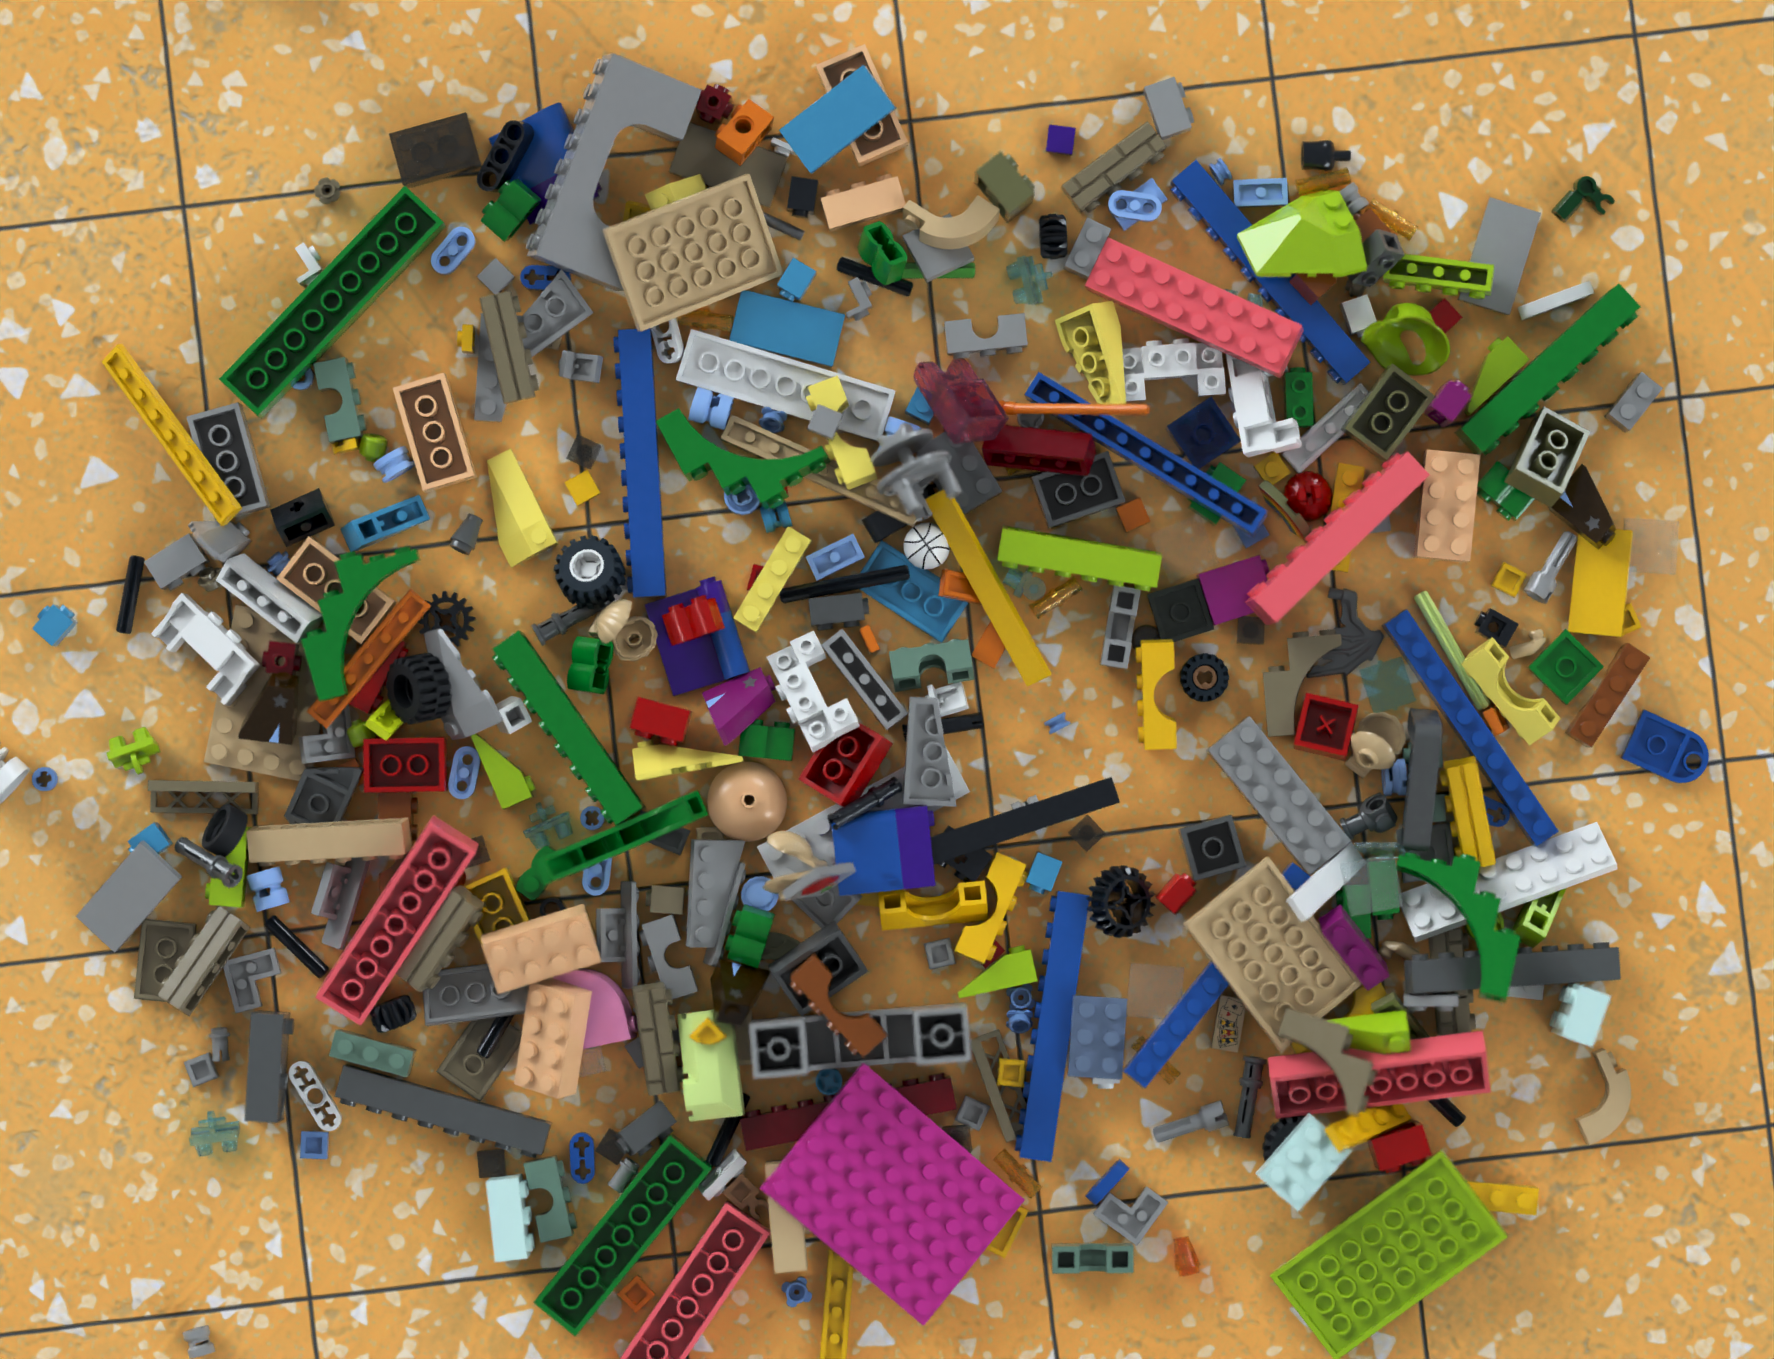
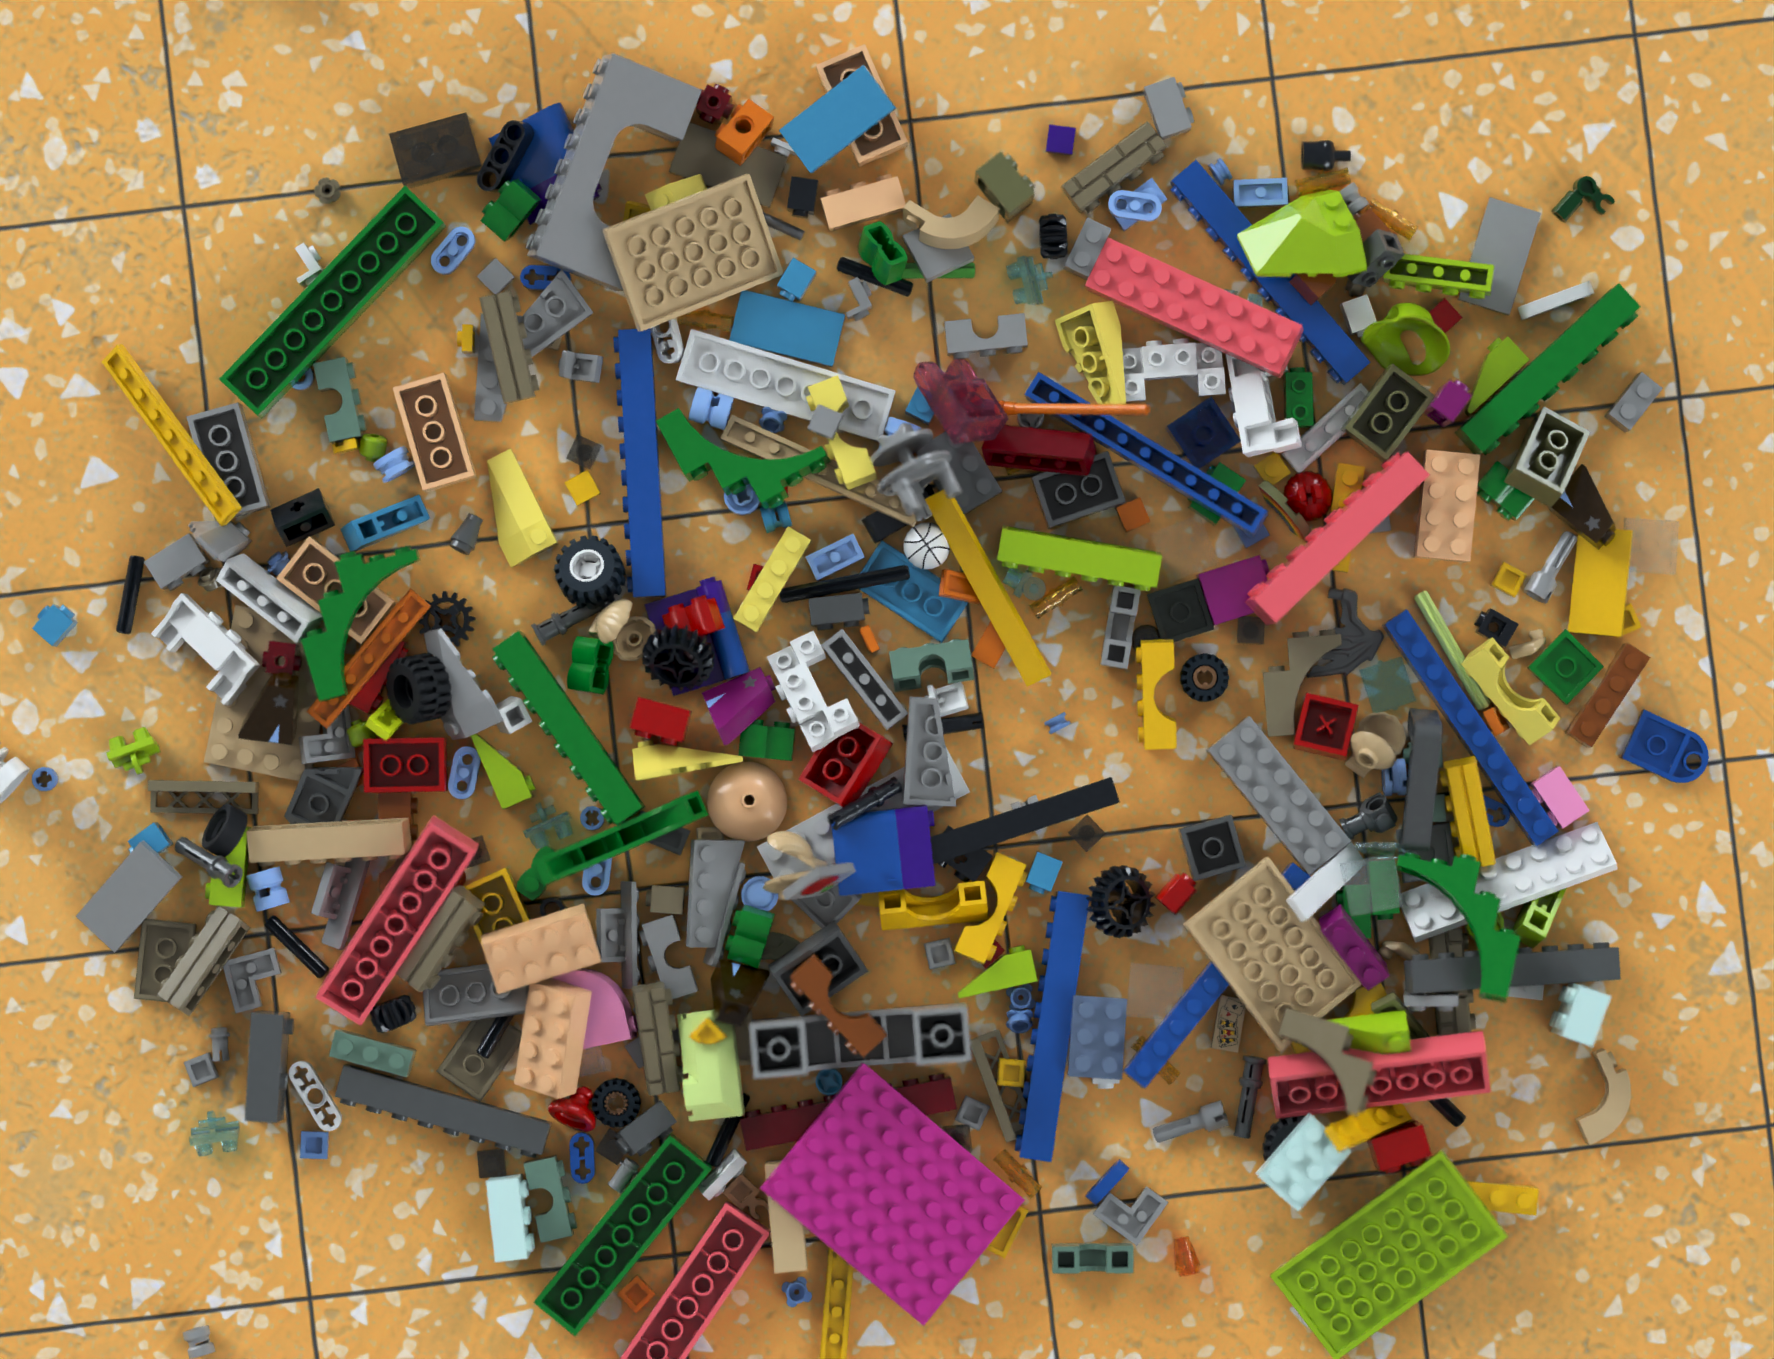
(574, 1110): none -> red hair
(612, 1089): none -> black bush
(678, 657): none -> black gear
(1559, 797): none -> bright pink brick

